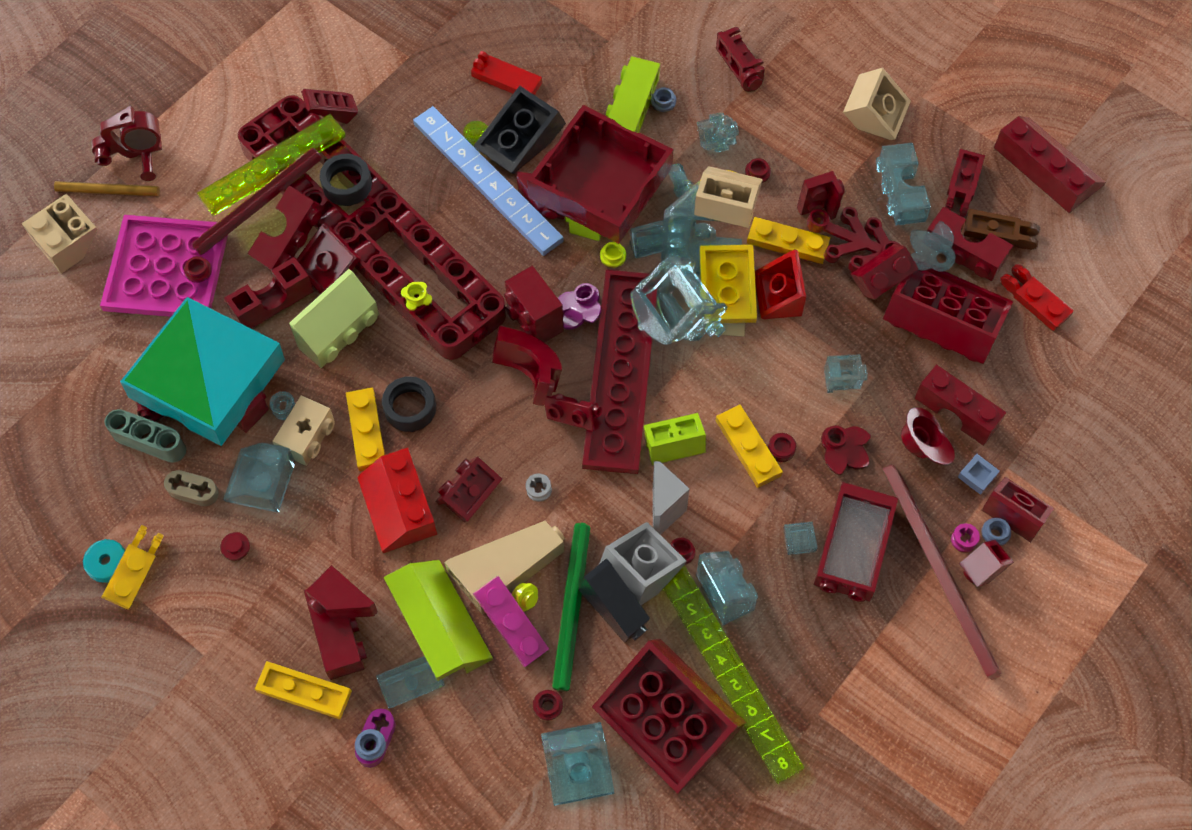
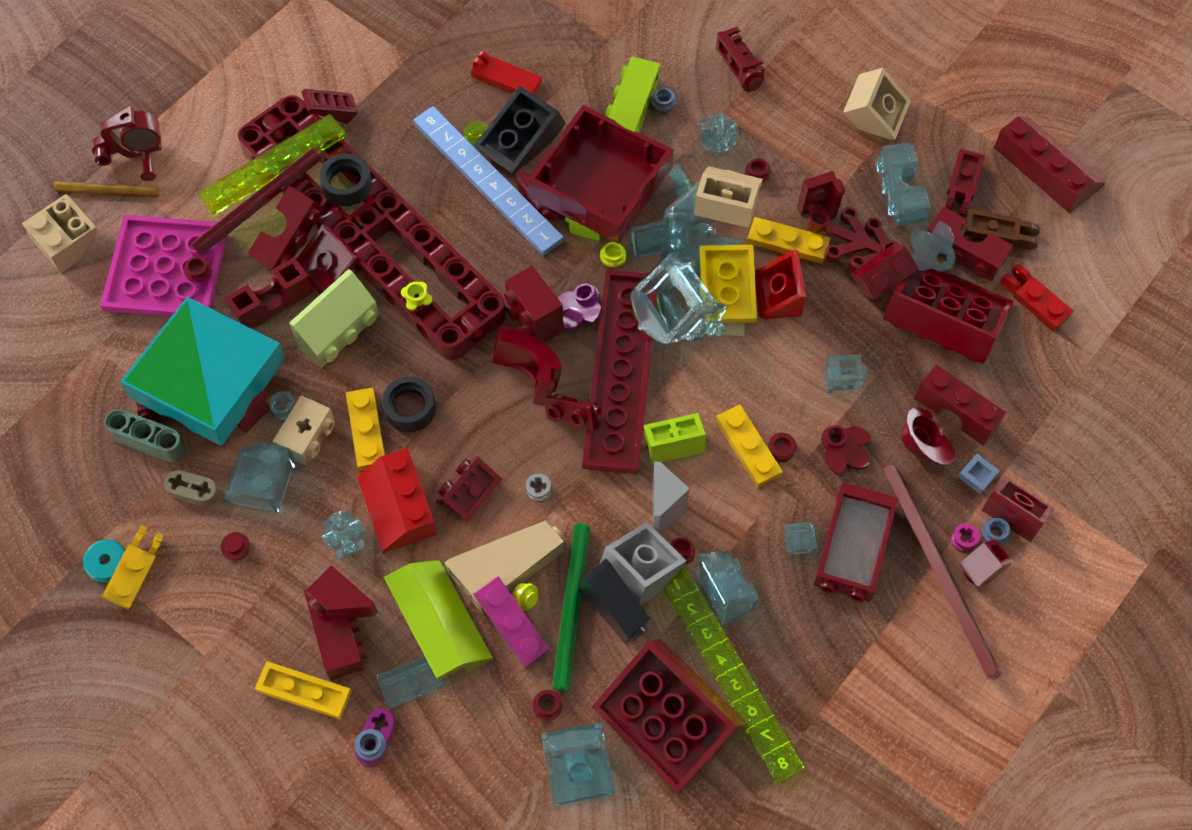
(343, 534): none -> clear light blue brick

